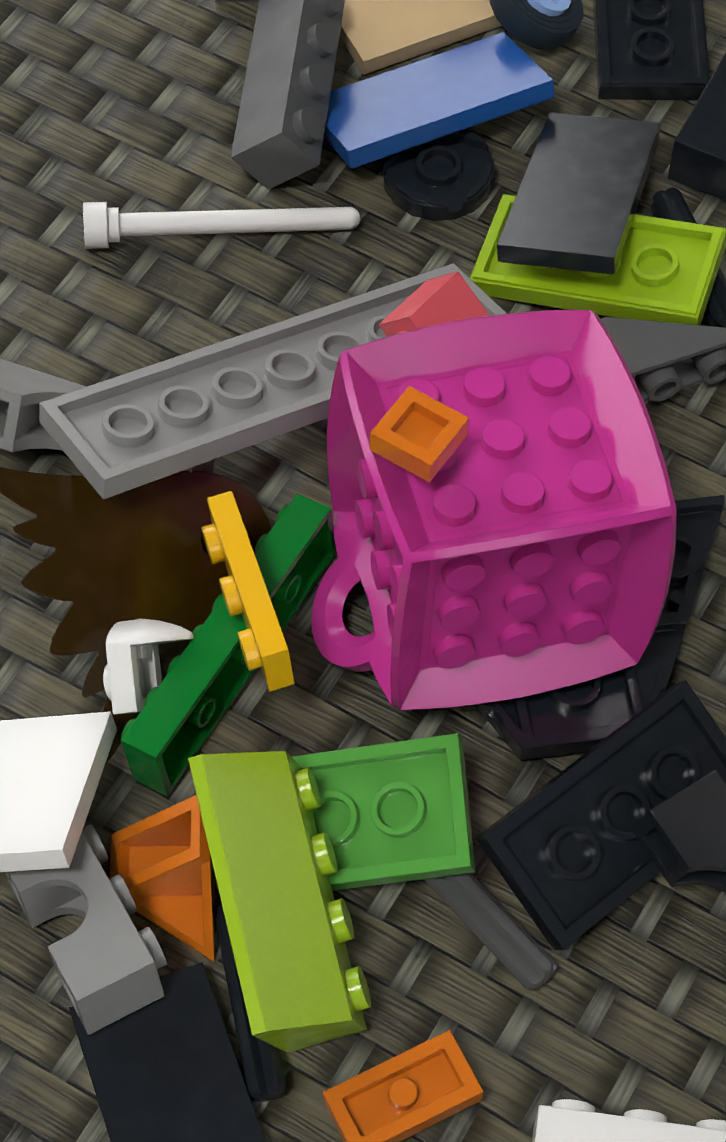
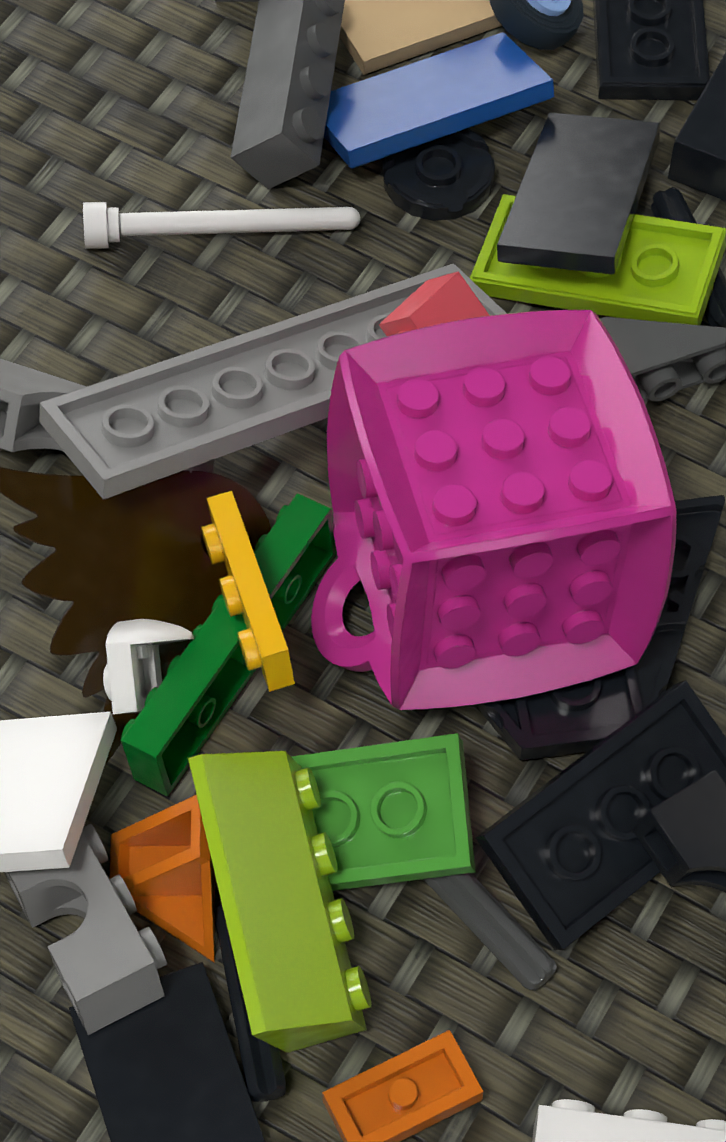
(419, 433): orange plate -> none

